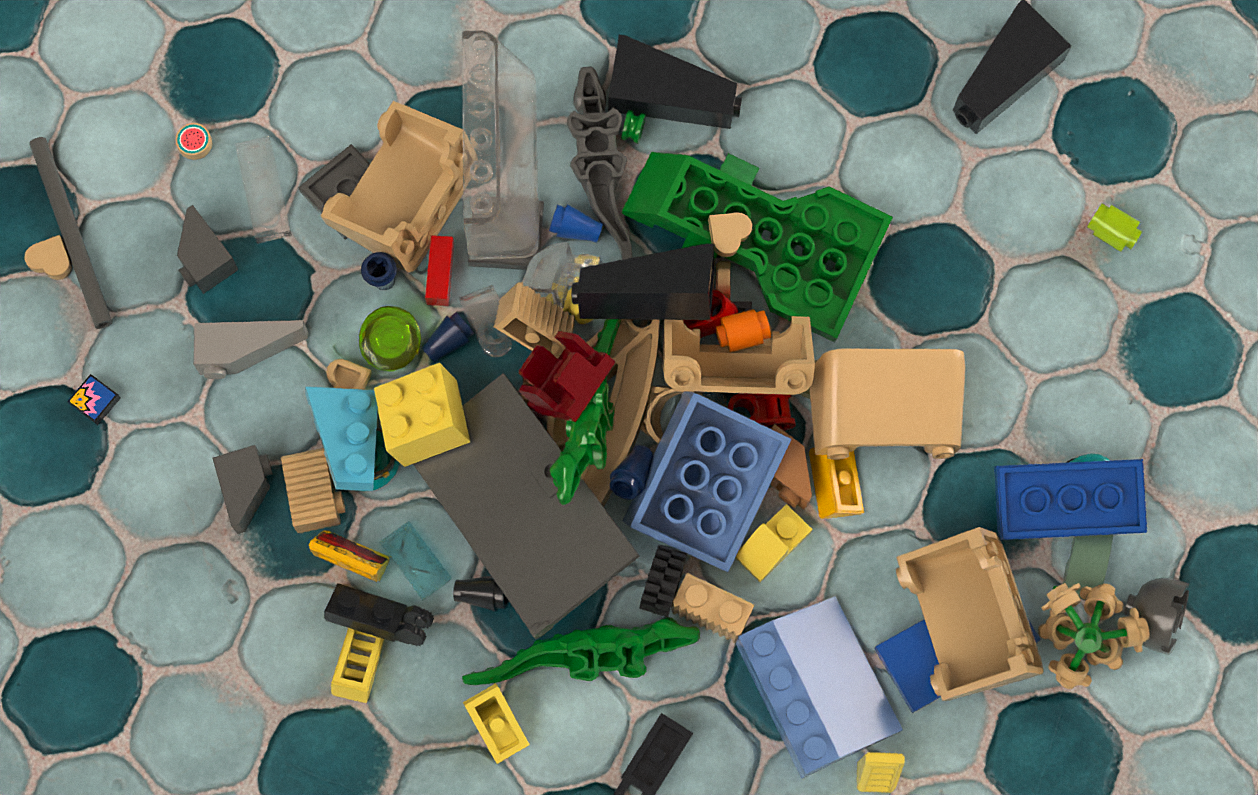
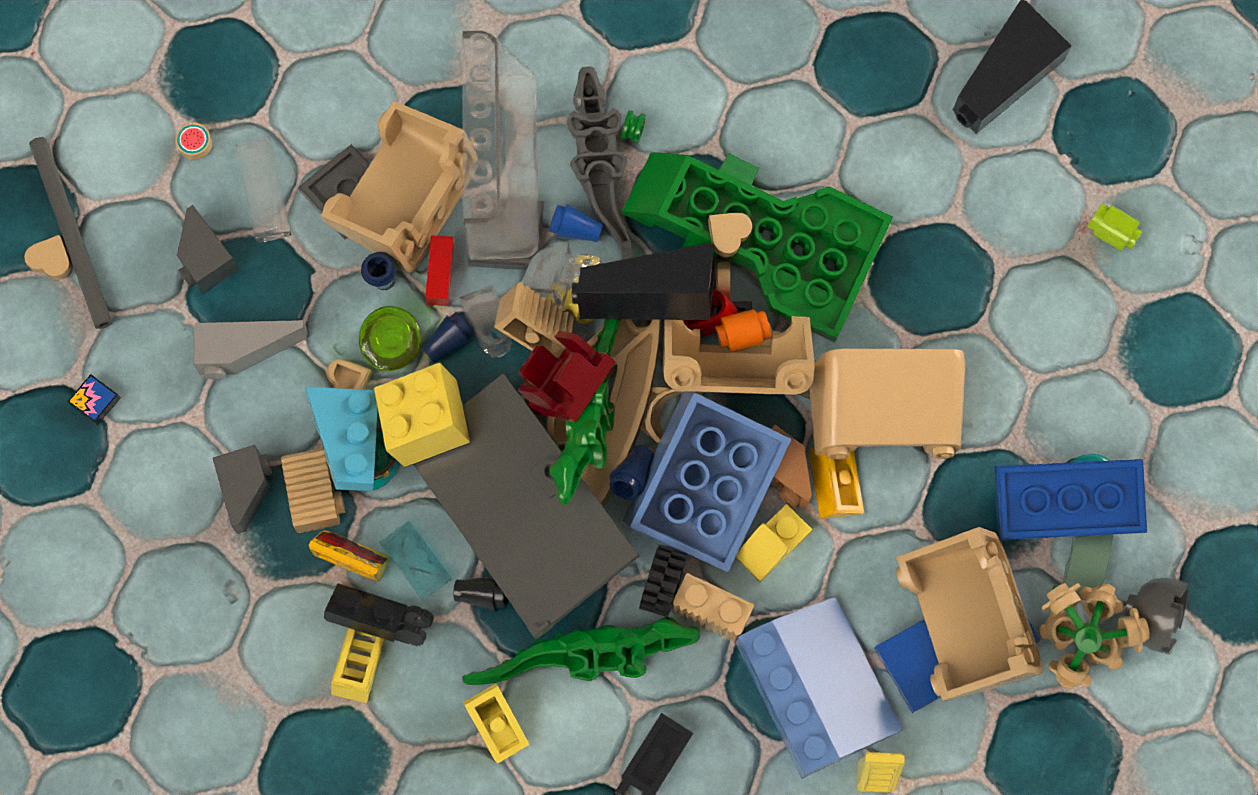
(669, 87): black slope -> none
(766, 409): red piece -> none

